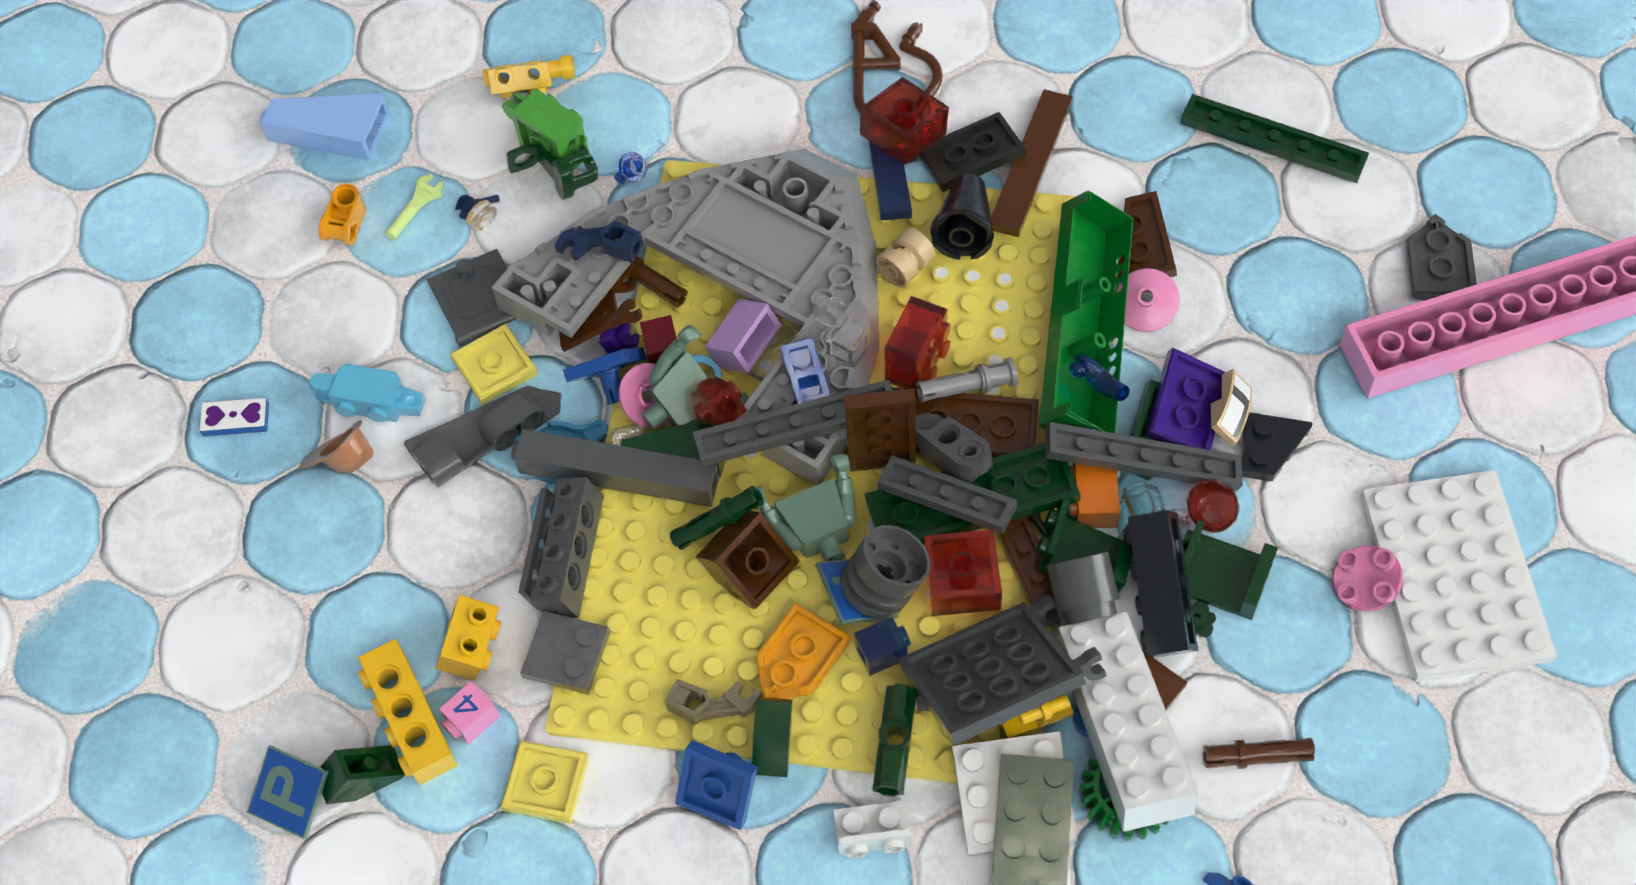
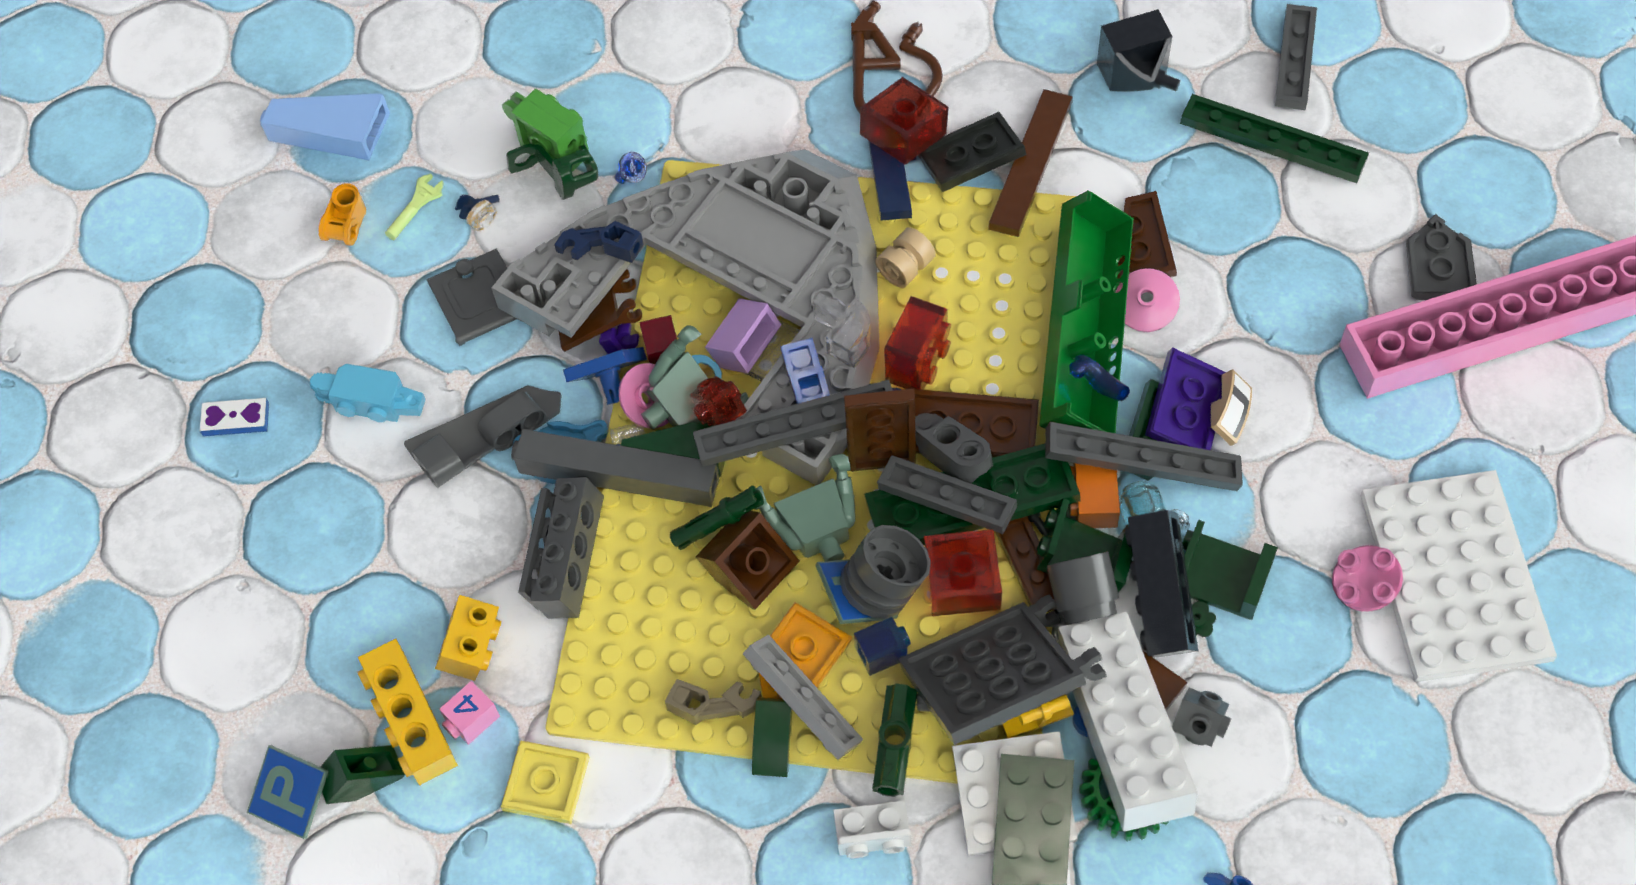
(342, 453): nougat piece -> none
(494, 364): light yellow tile -> none
(523, 79): yellow brick -> none
(565, 652): flat silver plate -> none
(657, 283): reddish brown pin -> none
(716, 784): blue tile -> none
(803, 697): none -> light grey plate
(964, 220): black cone -> none
(981, 378): light grey pin -> none
(1136, 53): none -> black piece
(1201, 717): none -> dark grey brick
(1213, 504): clear red hair -> none
(1269, 444): black wing -> none
(1269, 752): reddish brown pin -> none
(1296, 57): none -> dark grey plate

